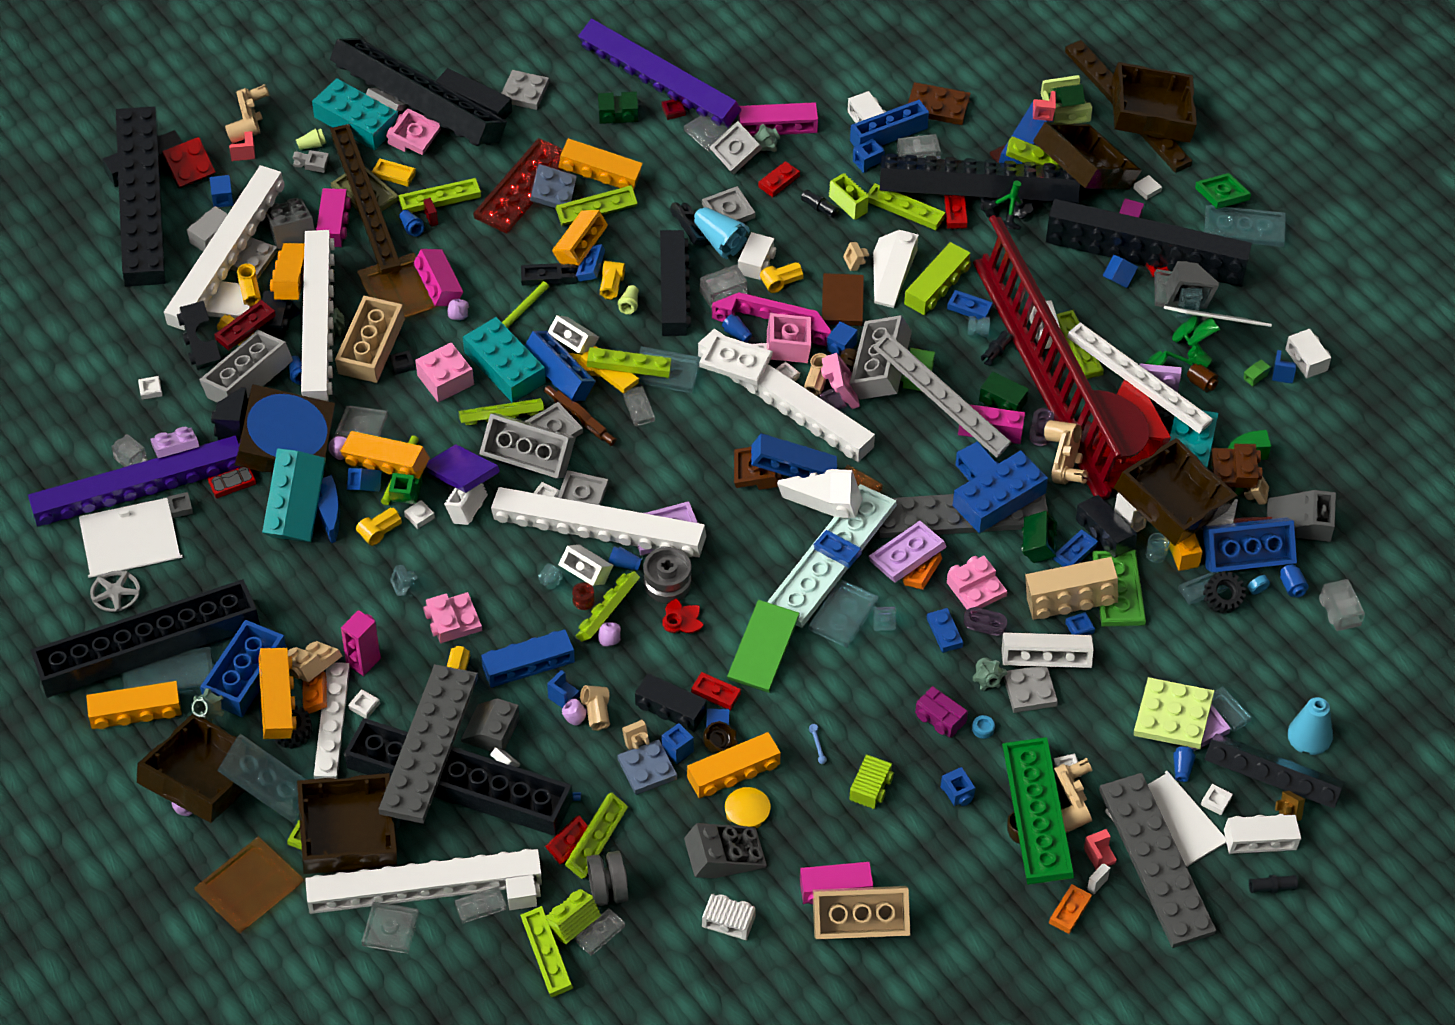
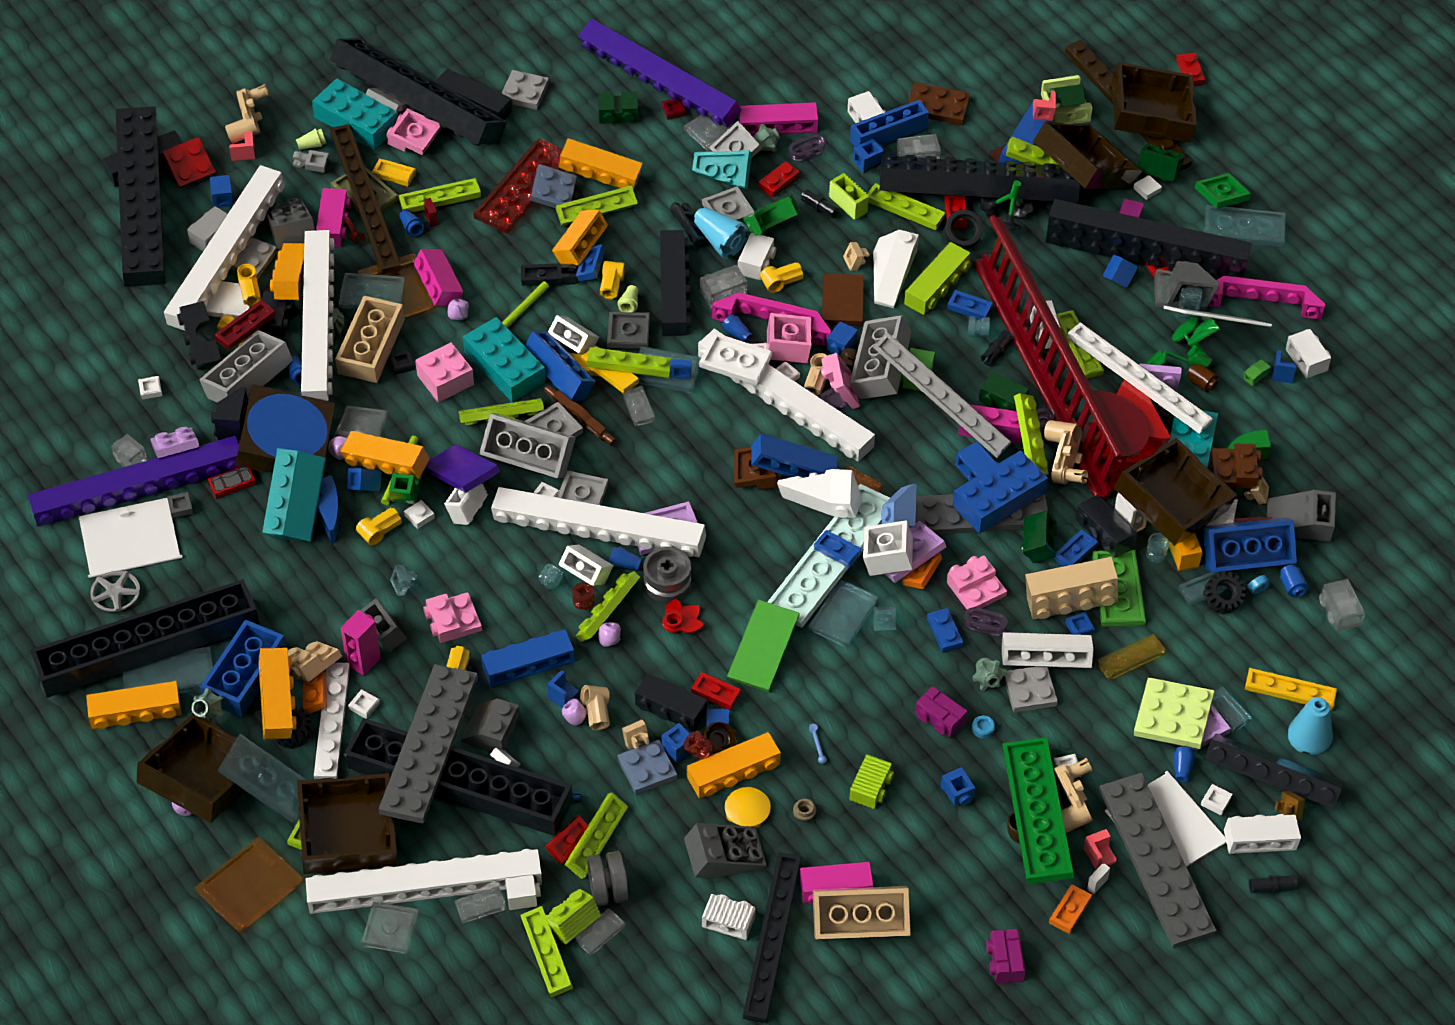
(354, 232): none -> clear red hand
(376, 286): none -> clear light blue tile
(387, 629): none -> dark grey brick
(628, 330): none -> dark grey plate
(680, 369): none -> blue tile
(698, 745): none -> clear red wheel
(724, 166): none -> wing
(771, 215): none -> green arch
(771, 937): none -> black plate
(804, 804): none -> dark tan plate
(807, 147): none -> clear purple plate
(888, 548): none -> white brick
(901, 506): none -> medium blue slope
(967, 214): none -> black tyre
(1007, 956): none -> magenta brick
(1030, 430): none -> lime plate
(1131, 656): none -> clear yellow plate
(1160, 163): none -> dark green brick
(1190, 65): none -> red plate
(1270, 291): none -> dark pink slope
(1288, 687): none -> yellow tile

